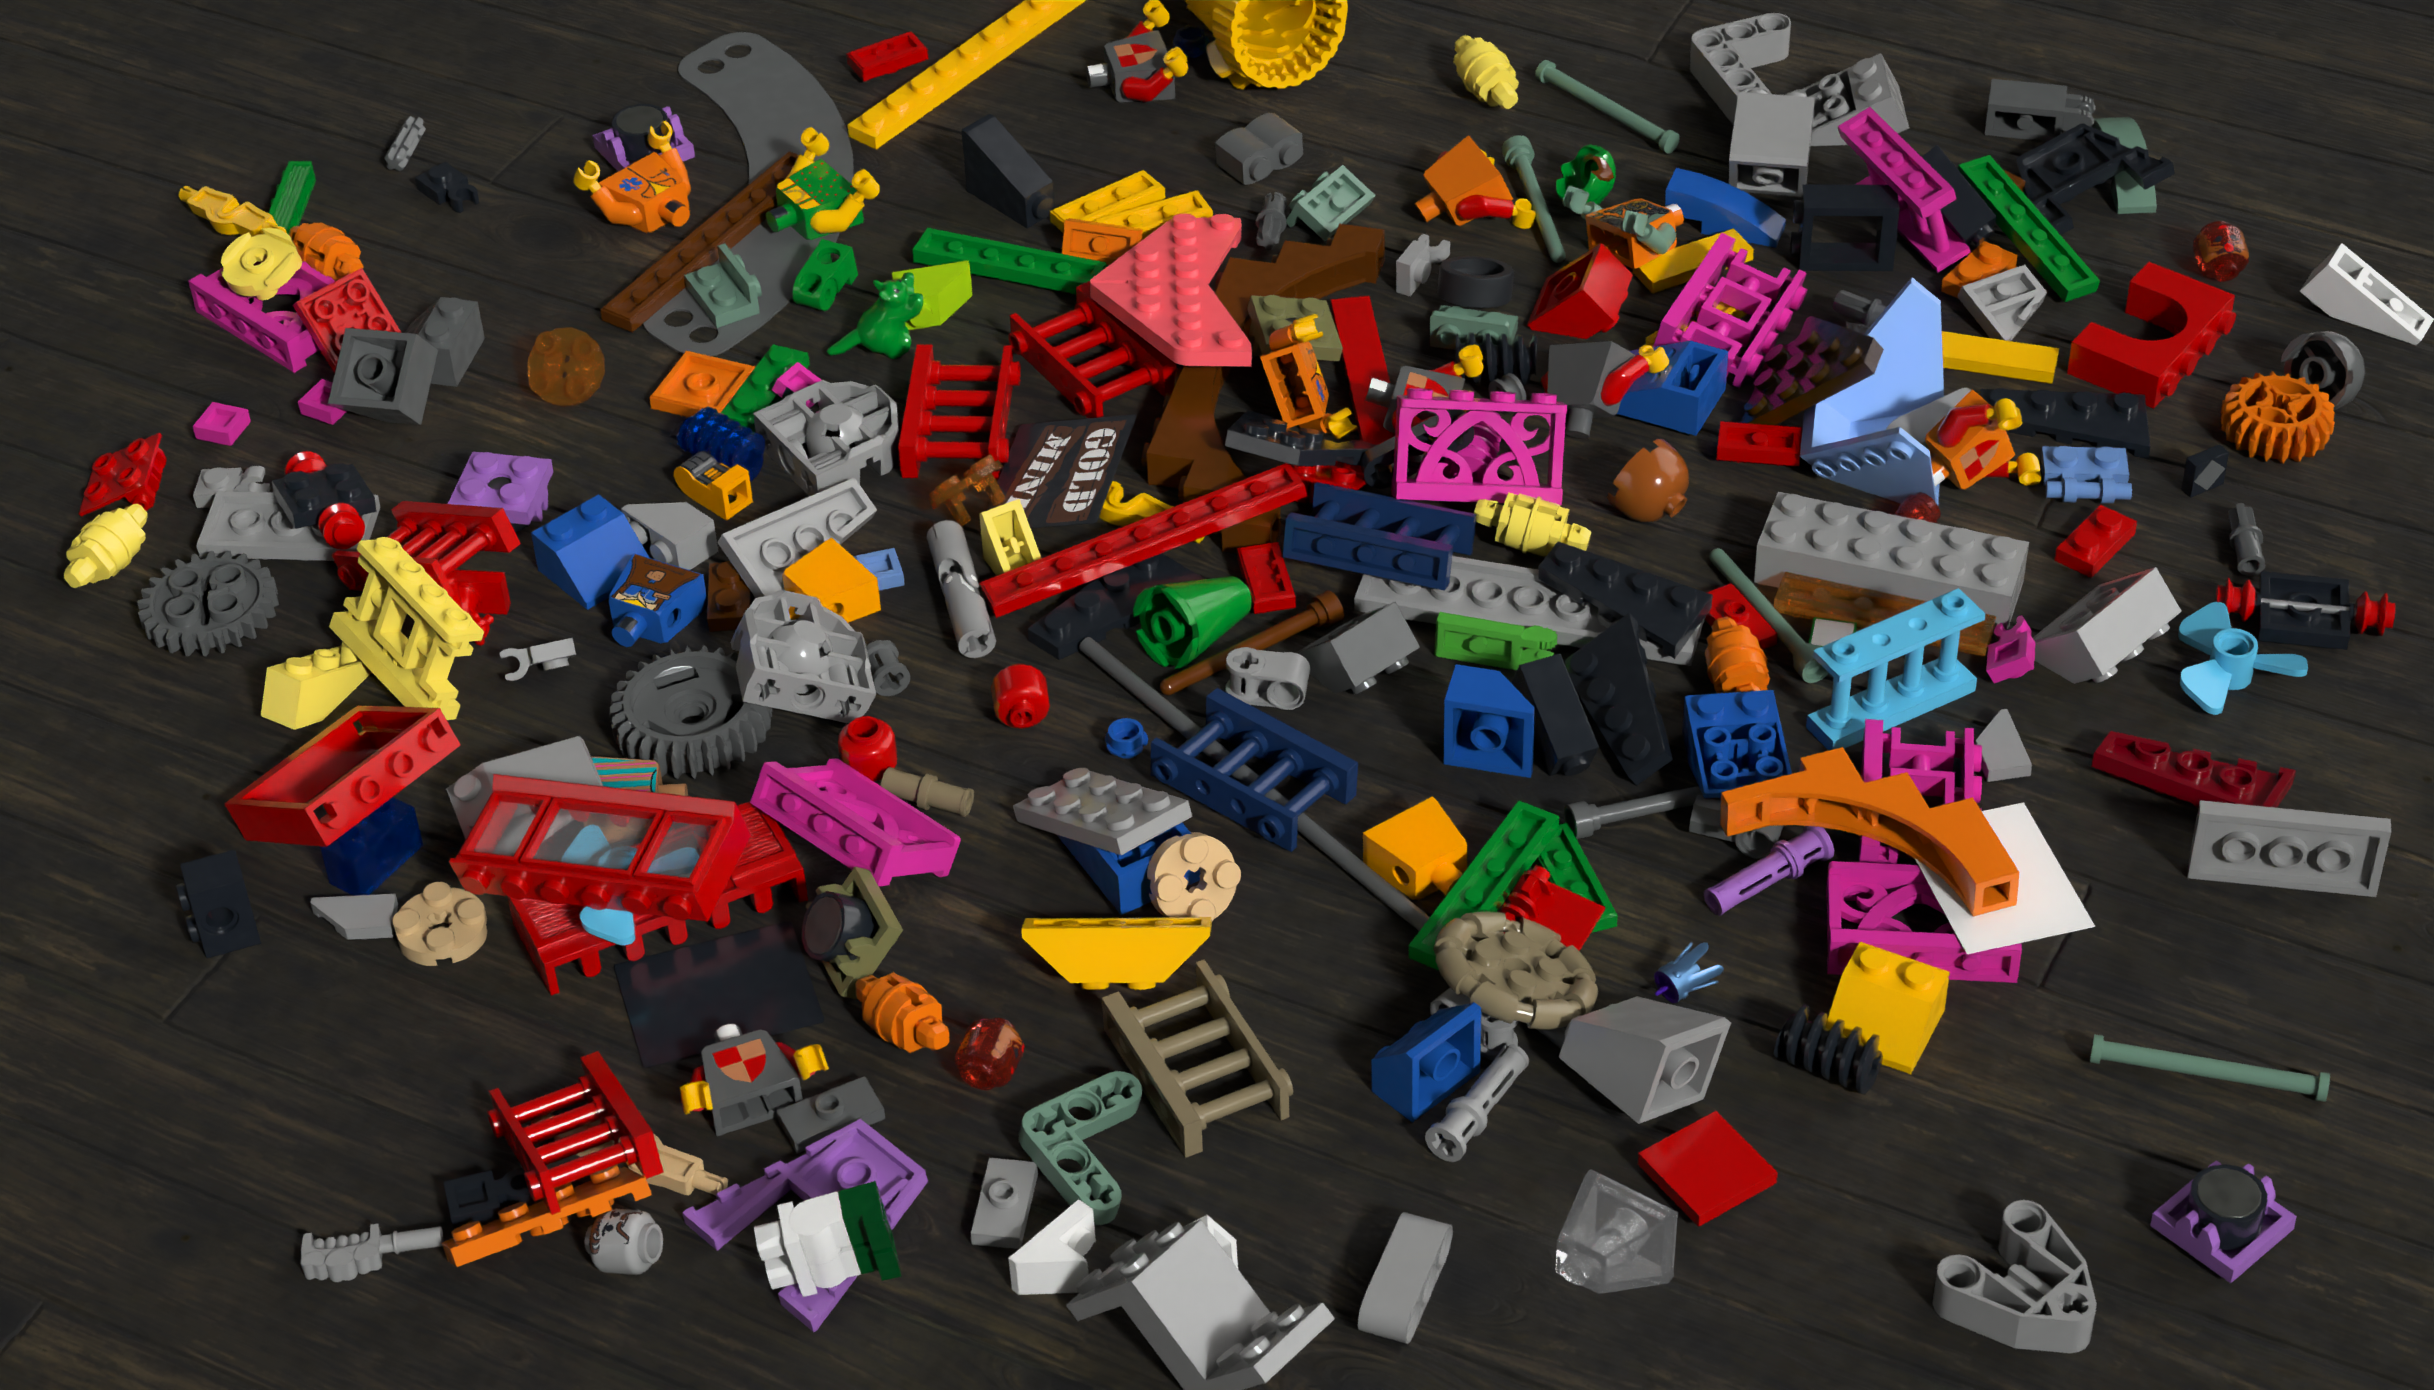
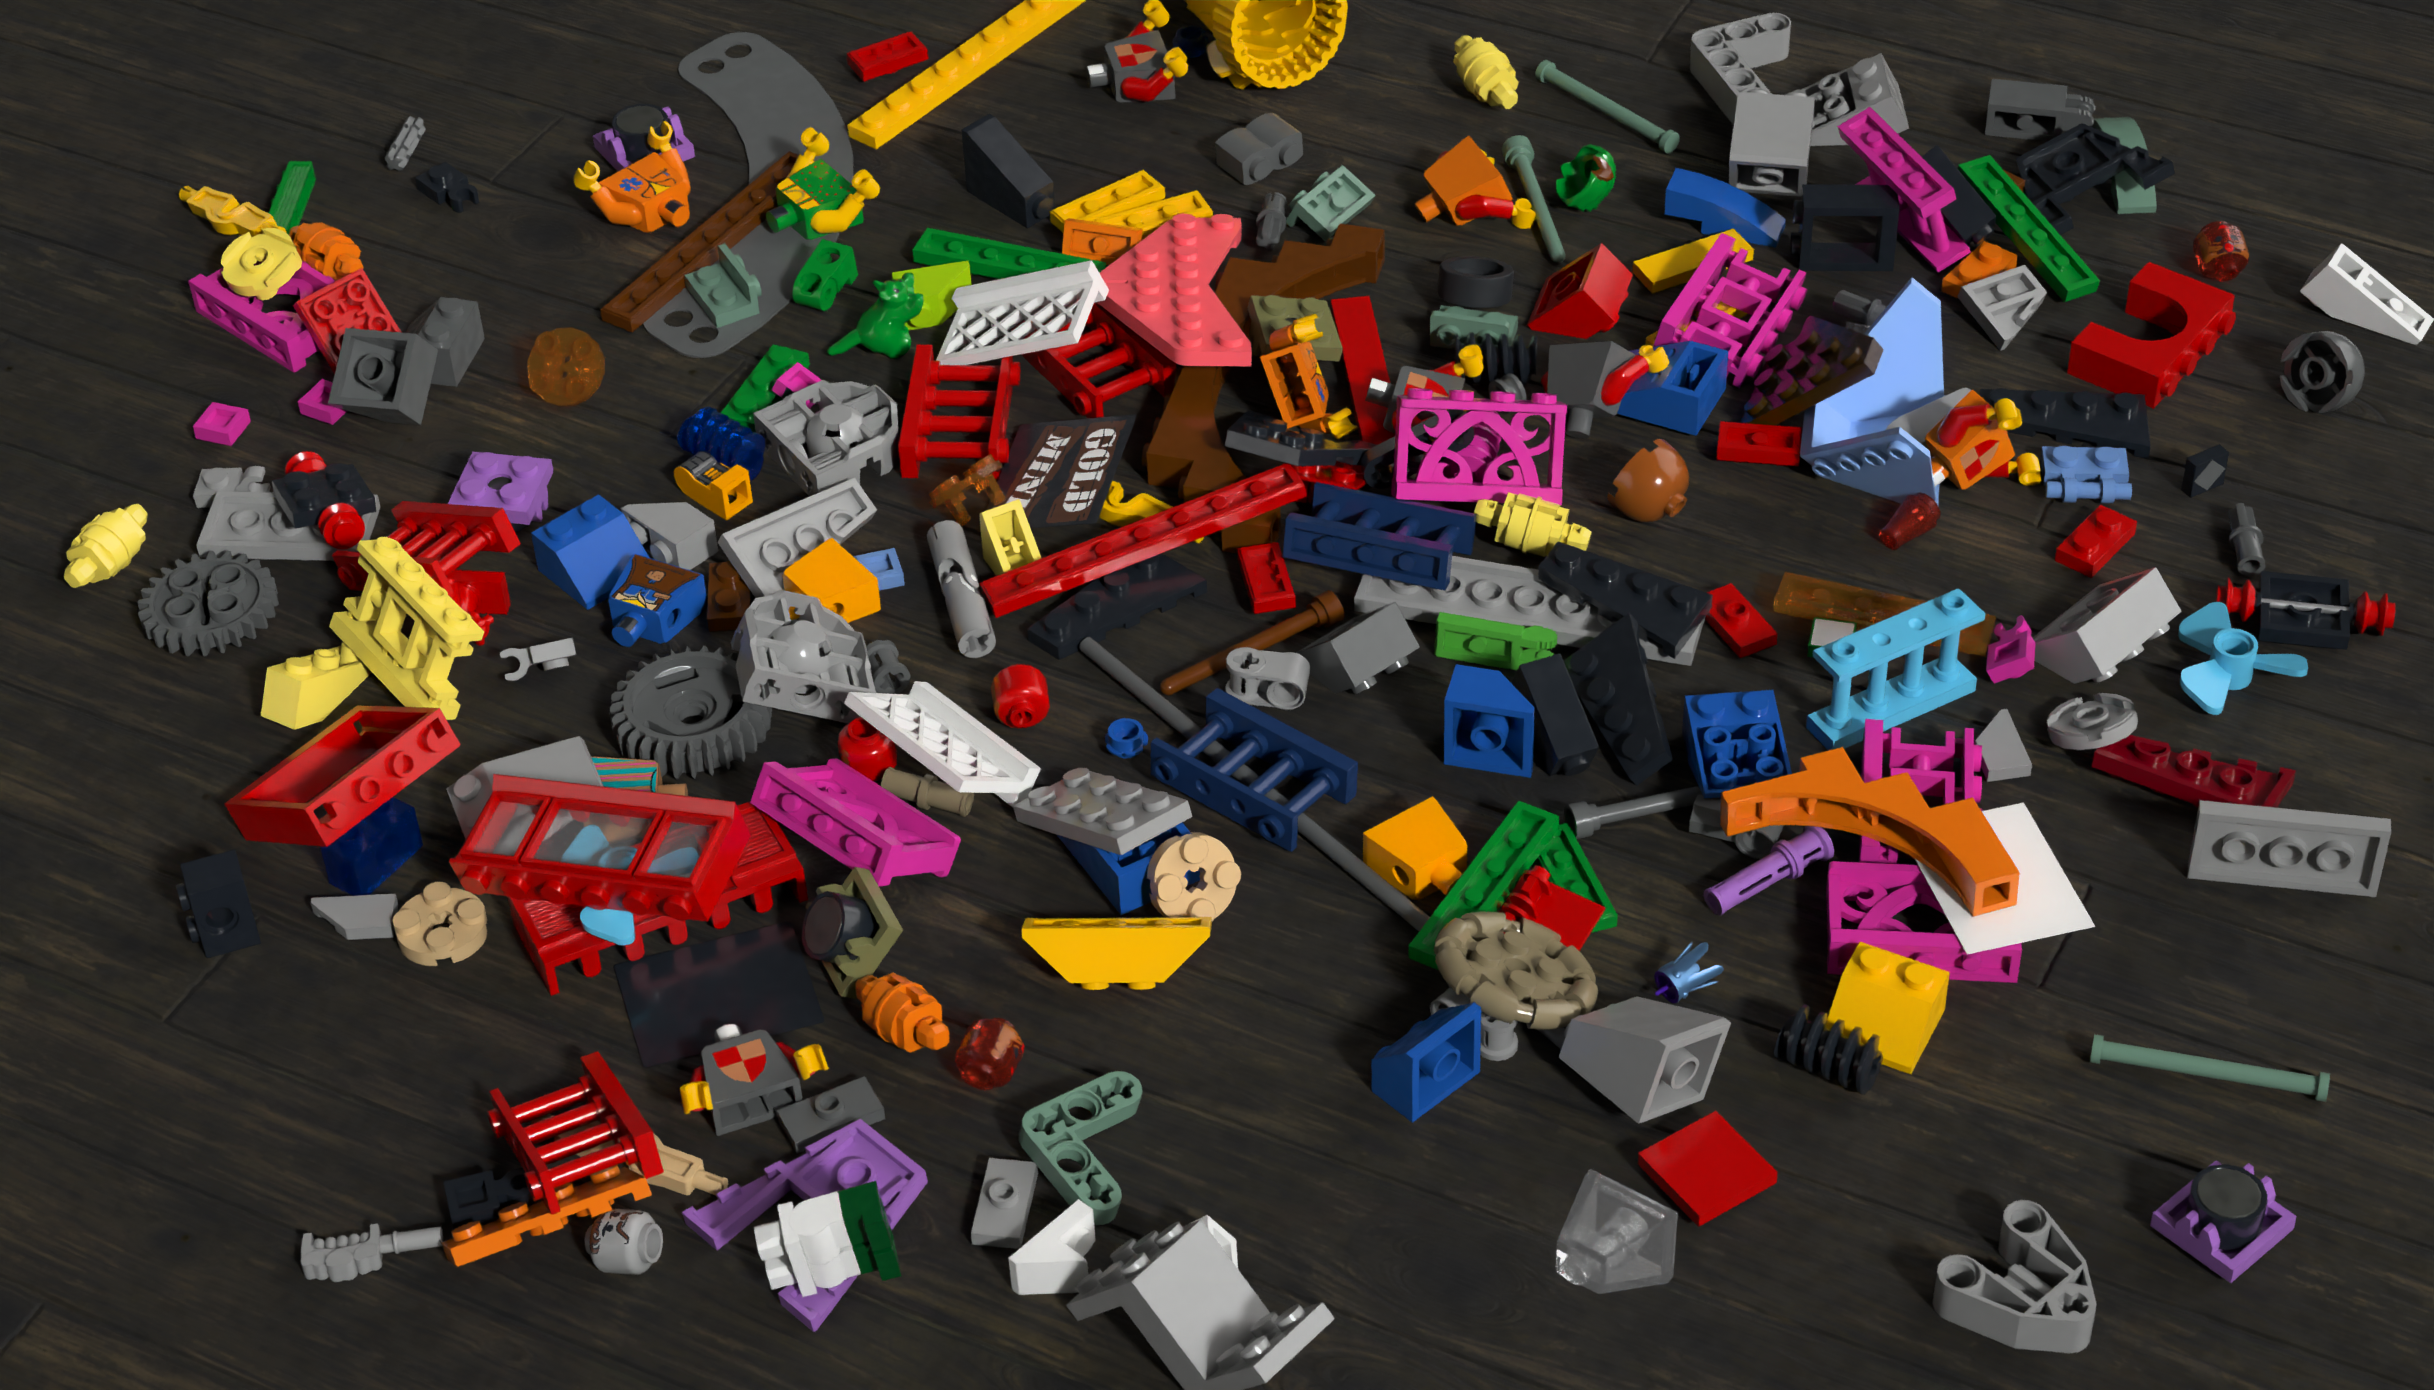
(128, 474): red hinge -> none
(699, 383): orange tile -> none
(948, 741): none -> white fence
(1016, 298): none -> white fence
(1167, 1088): dark tan fence -> none
(1188, 617): green cone -> none
(1405, 1277): light grey beam -> none
(1415, 263): light grey plate -> none
(1468, 1114): light grey pin -> none
(1631, 230): torso -> none
(1735, 658): orange piece -> none
(1804, 663): sand green piece -> none
(1889, 554): light grey brick -> none
(1999, 357): yellow tile -> none
(2092, 723): none -> light grey tile
(2277, 417): orange gear -> none

